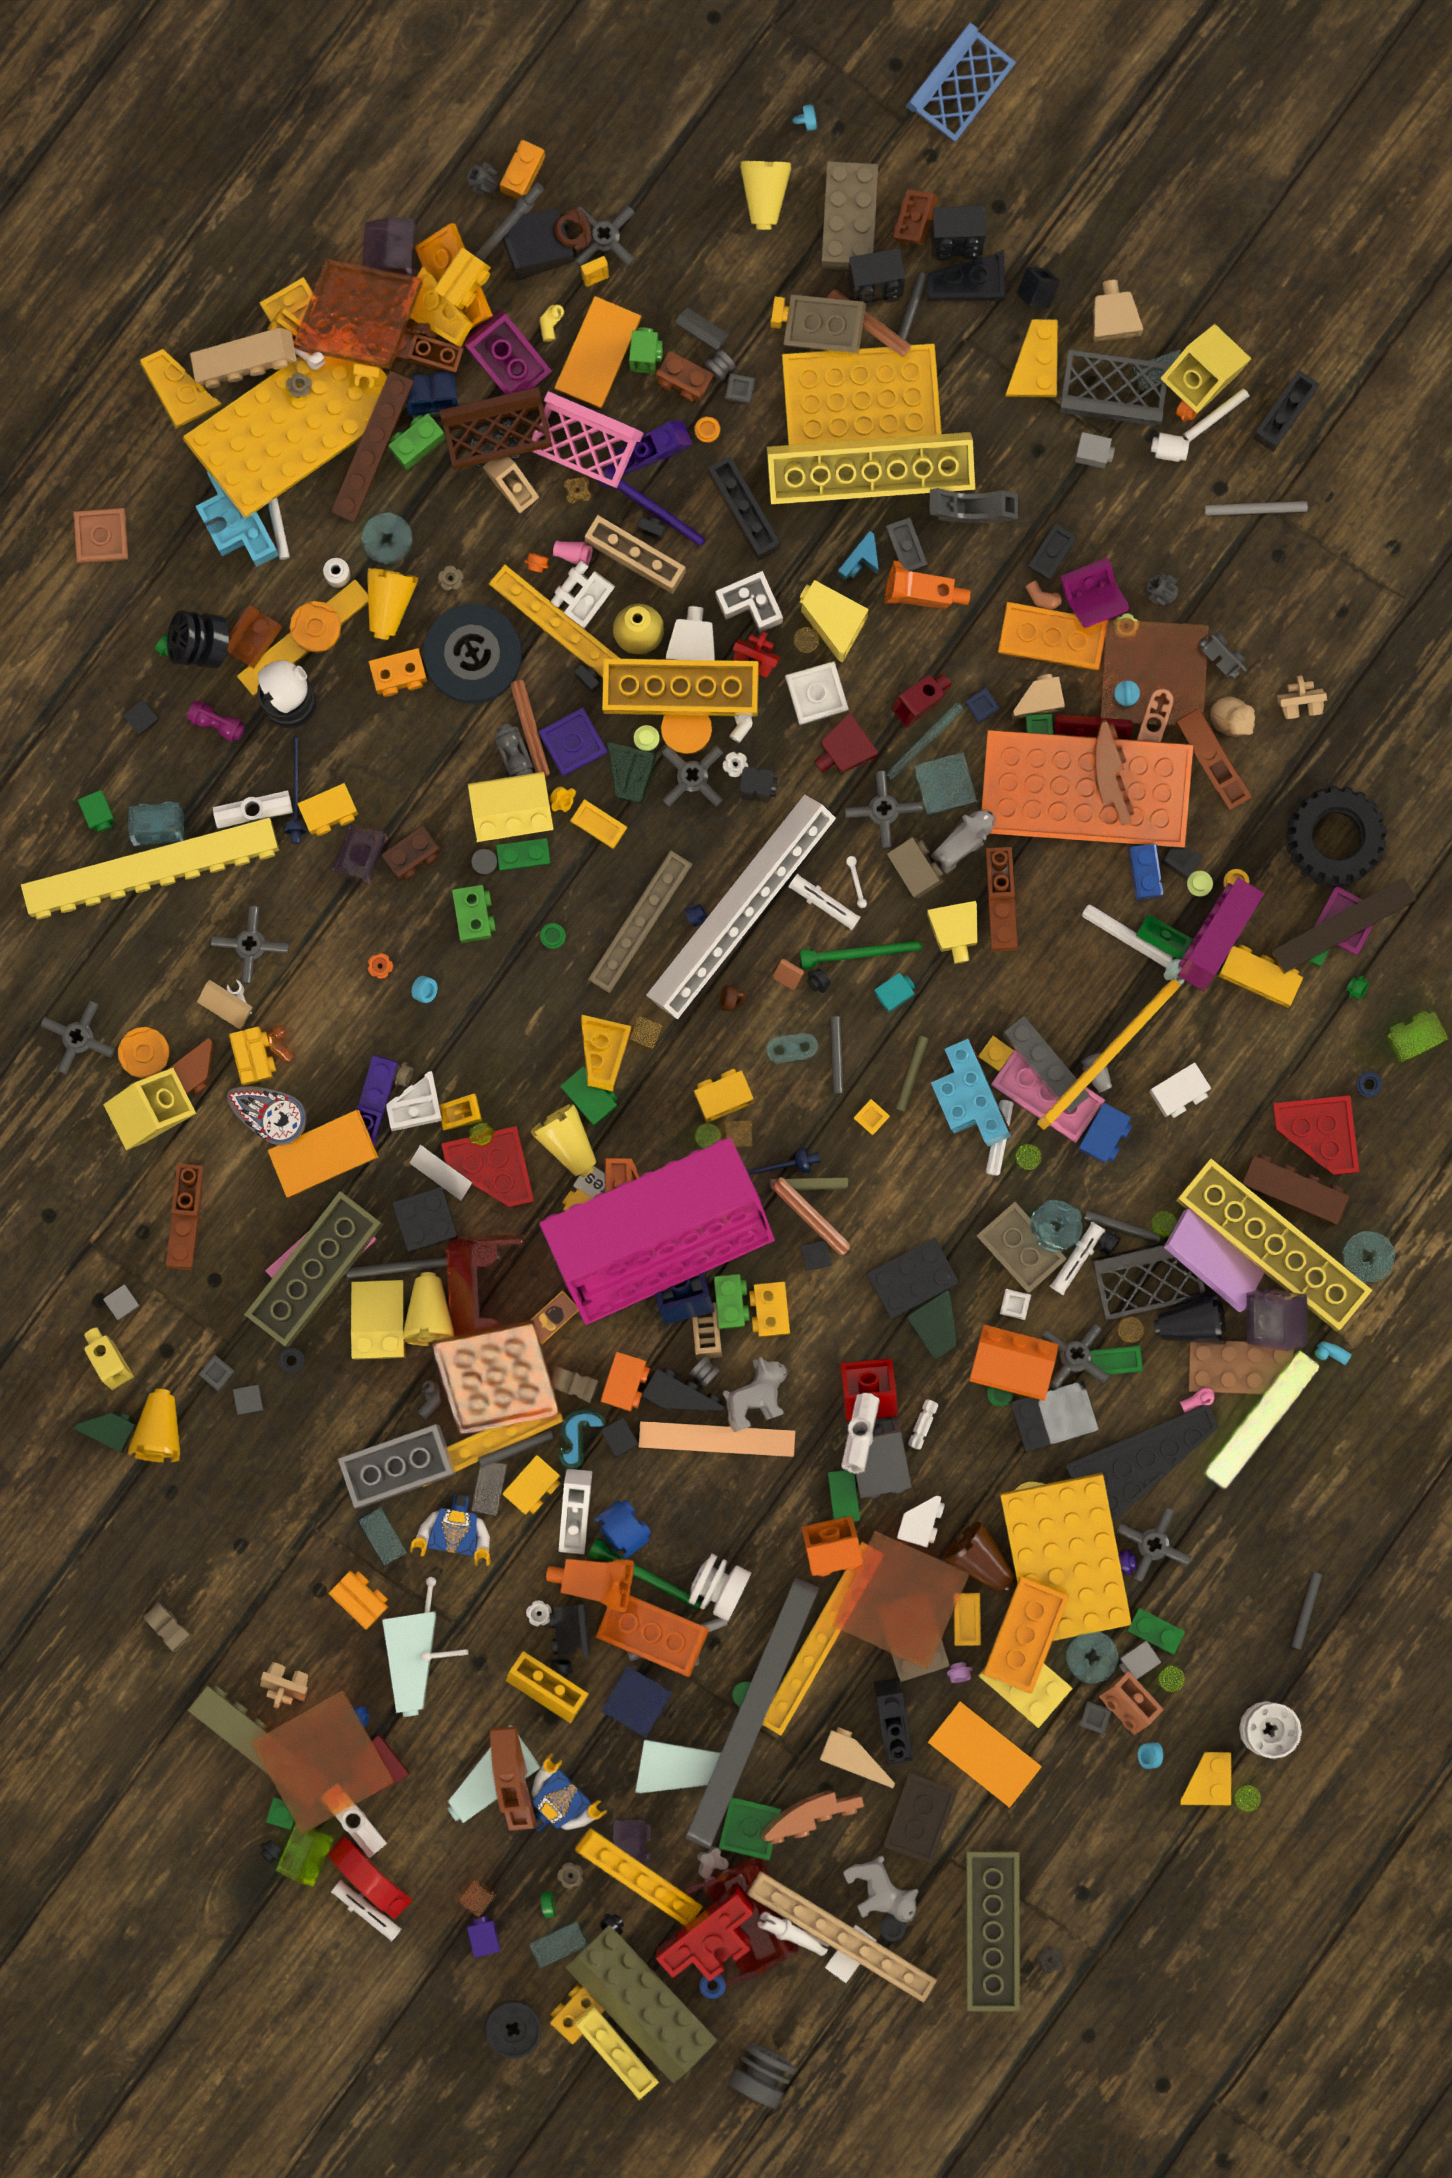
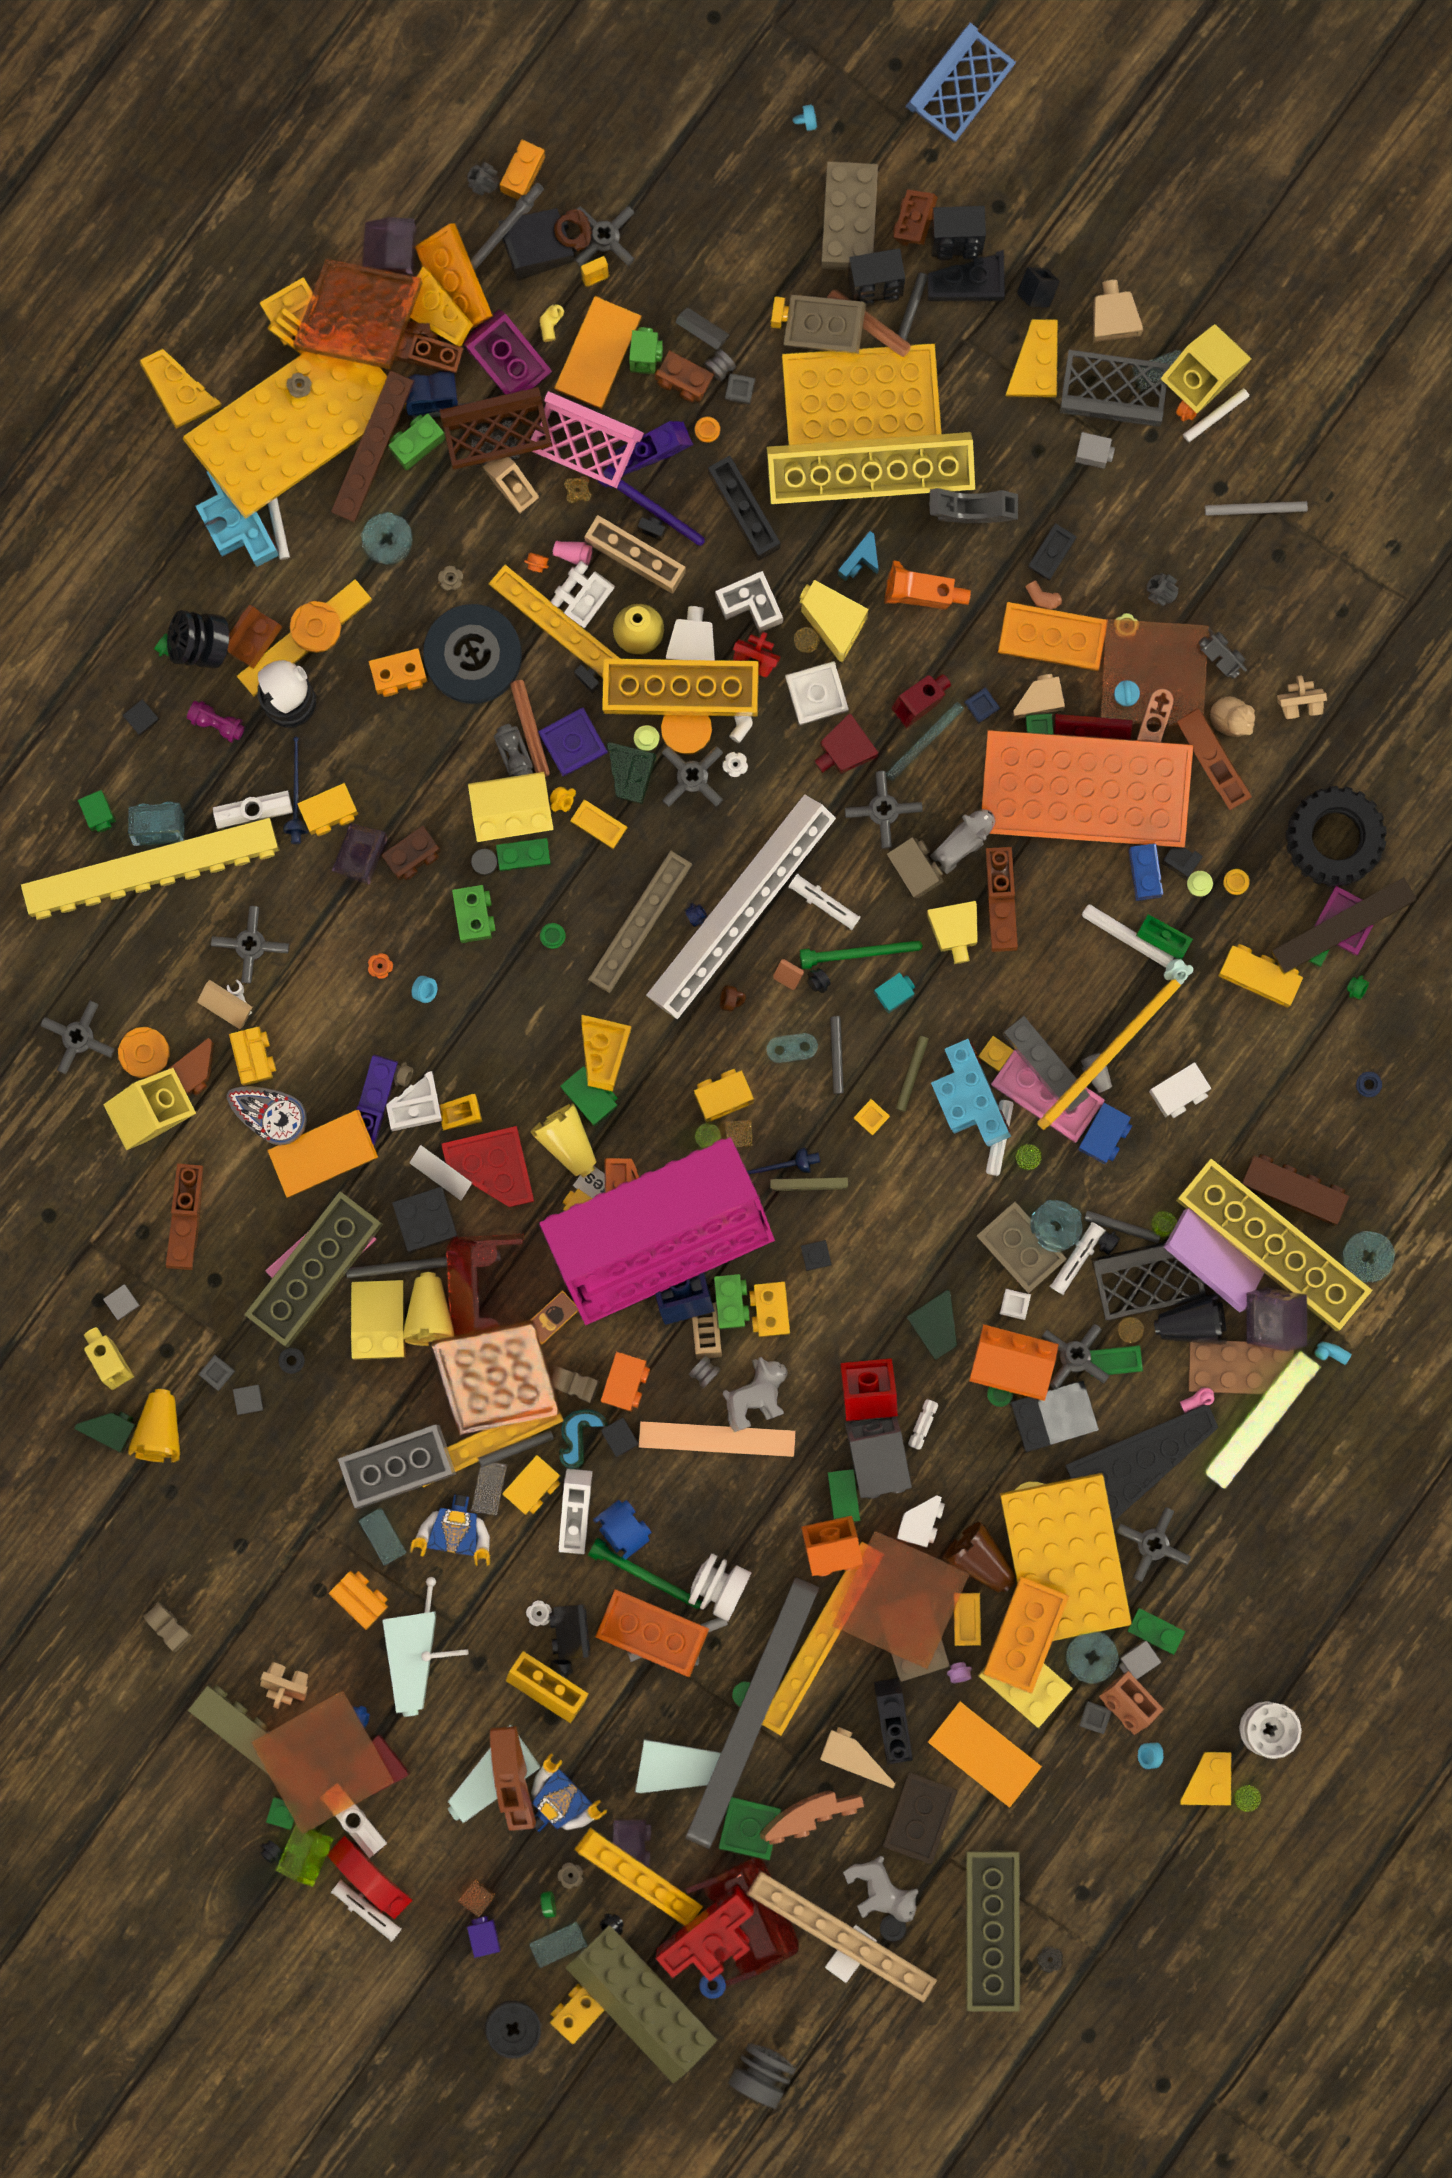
(101, 535): nougat tile -> none
(243, 357): tan brick -> none
(277, 1046): clear orange arm -> none
(314, 361): white hand -> none
(340, 579): white brick -> none
(364, 370): yellow tile -> none
(387, 600): yellow cone -> none
(432, 1397): dark grey arm -> none
(462, 279): yellow brick -> none
(481, 1134): clear neon green plate -> none
(596, 1581): orange piece -> none
(615, 2052): light yellow tile -> none
(636, 1701): clear blue brick -> none
(646, 1032): clear yellow tile -> none
(674, 1395): black slope -> none
(710, 1861): light grey piece -> none
(757, 785): black brick -> none
(765, 190): light yellow cone -> none
(784, 1930): white pin -> none
(811, 1216): nougat axle -> none
(851, 862): white hinge -> none
(862, 1420): white piece -> none
(906, 545): dark grey plate -> none
(912, 1278): black plate -> none
(945, 783): clear light blue plate -> none
(1093, 593): magenta bracket -> none
(1107, 763): slope -> none
(1127, 1561): dark purple plate -> none
(1170, 447): white brick -> none
(1171, 1678): clear neon green plate -> none
(1219, 933): magenta brick -> none
(1286, 411): black brick -> none
(1306, 1610): dark grey bar -> none
(1321, 1130): red plate -> none
(1417, 1036): clear neon green brick -> none

